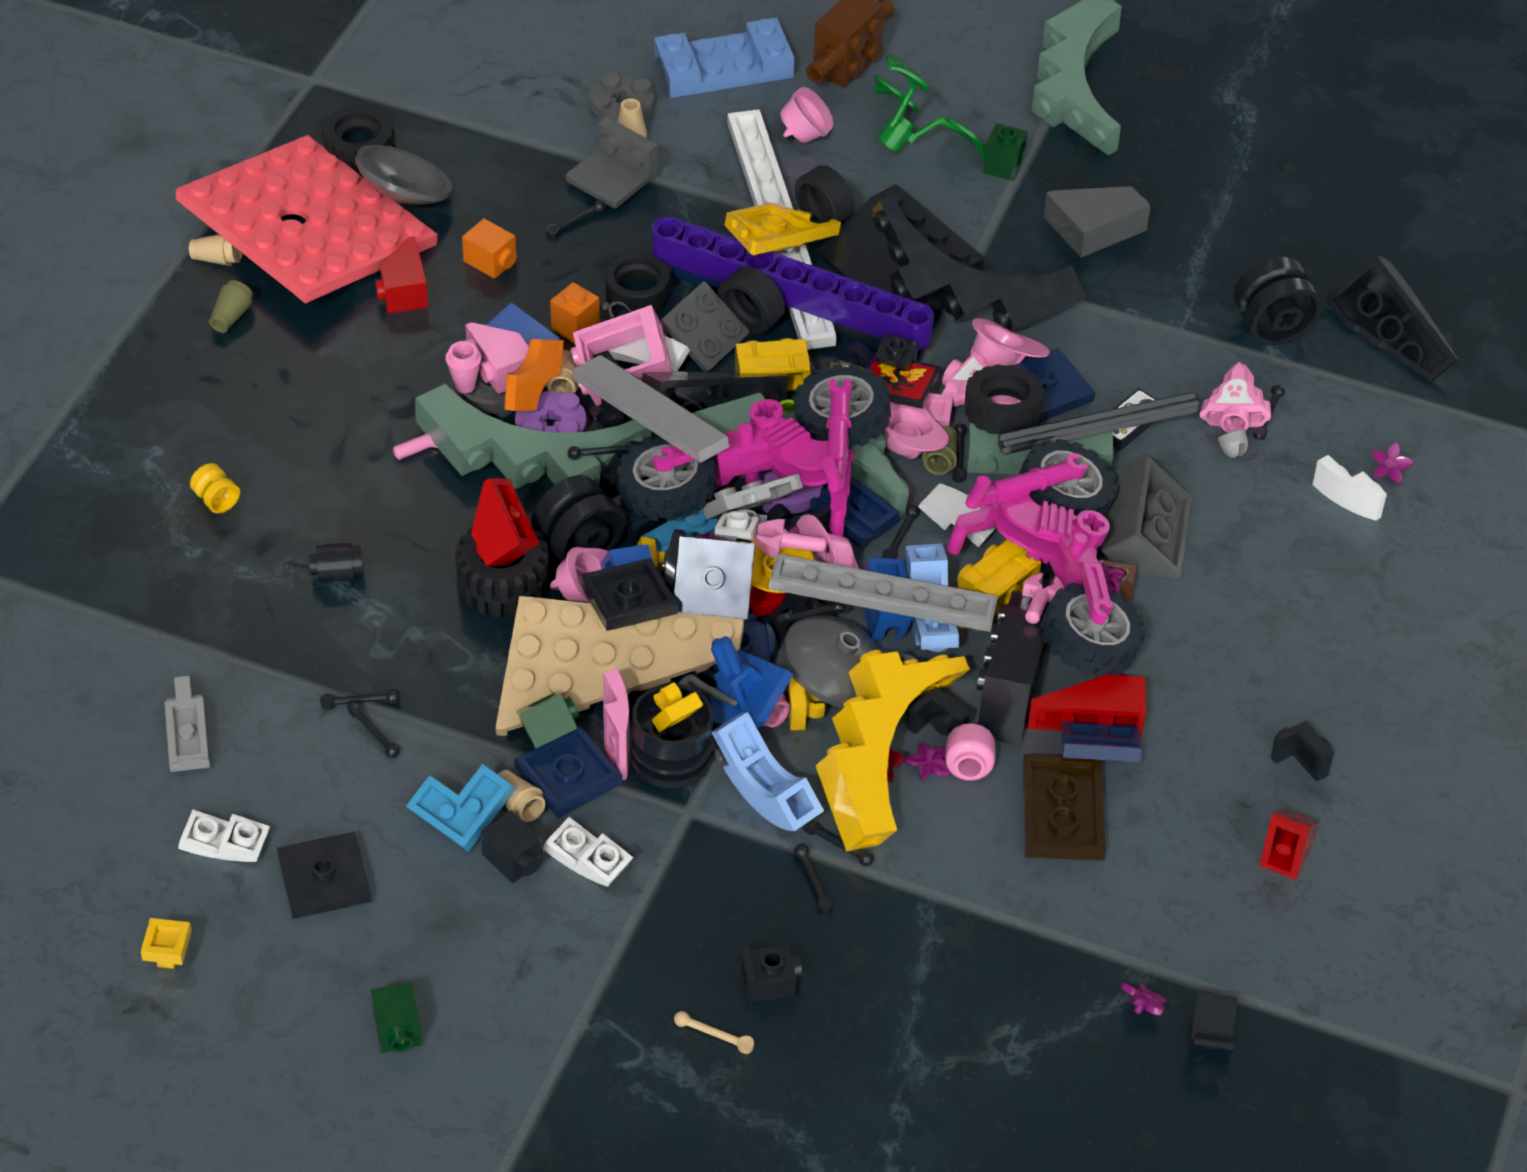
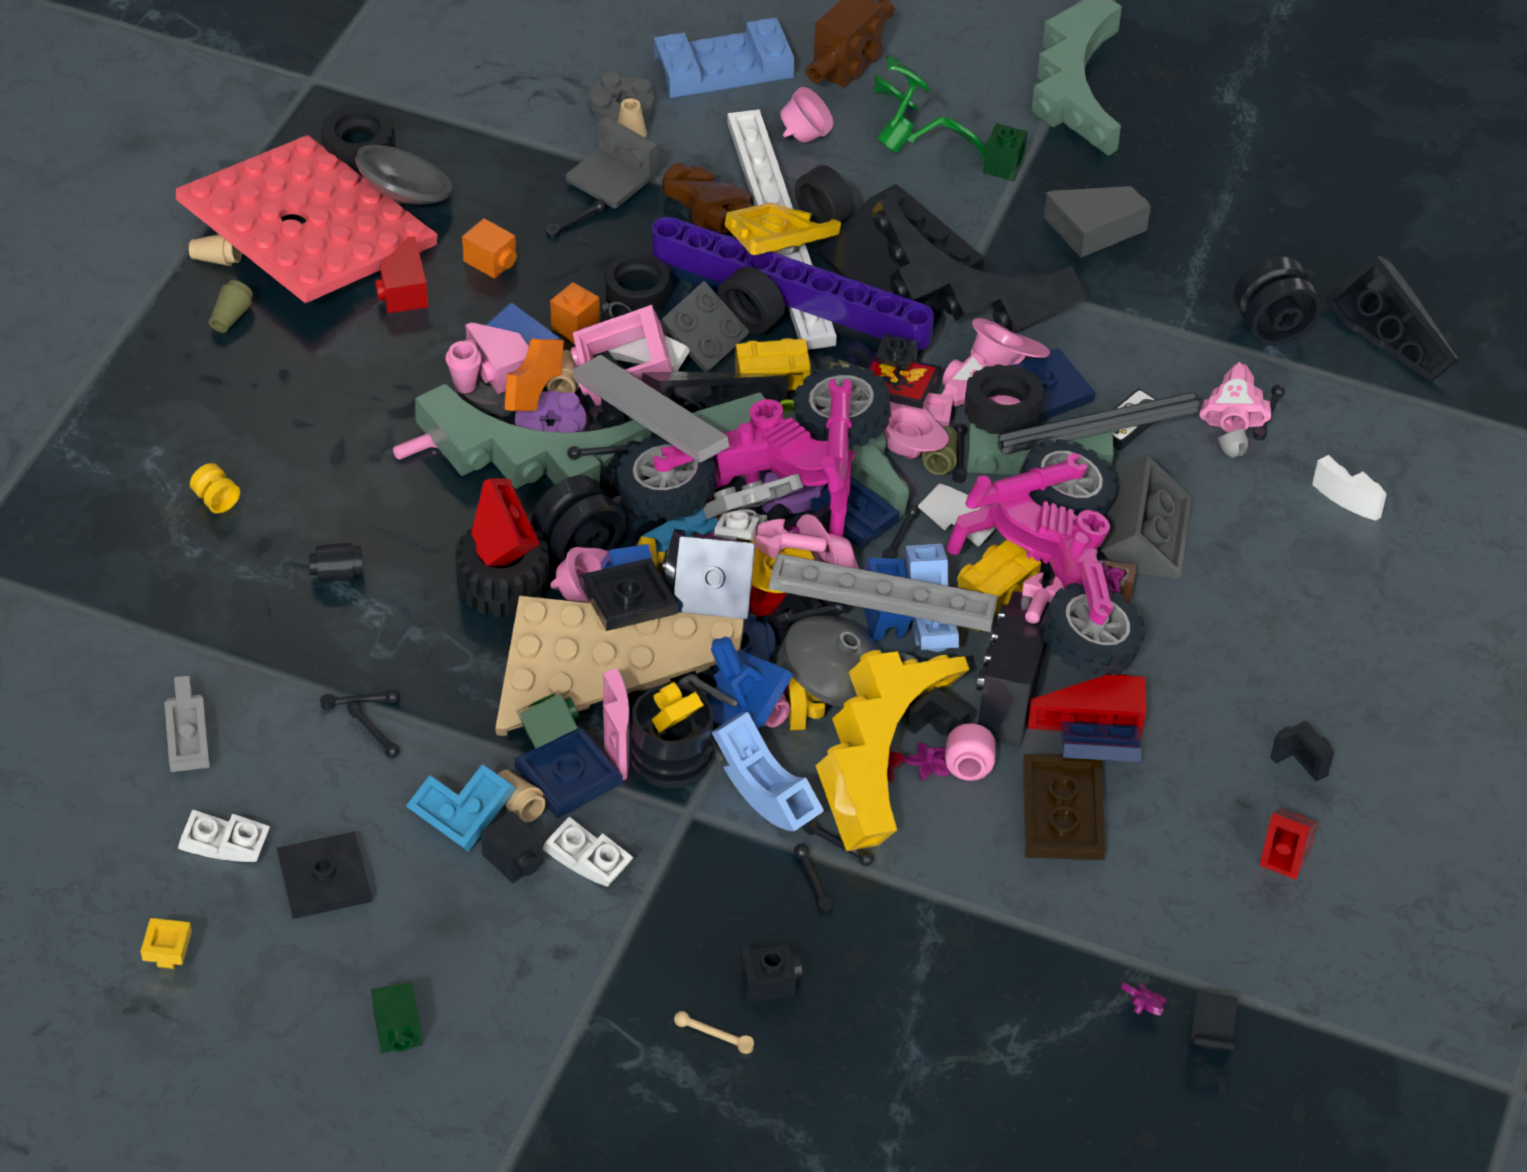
(704, 198): none -> reddish brown hips
(1391, 463): magenta plant -> none

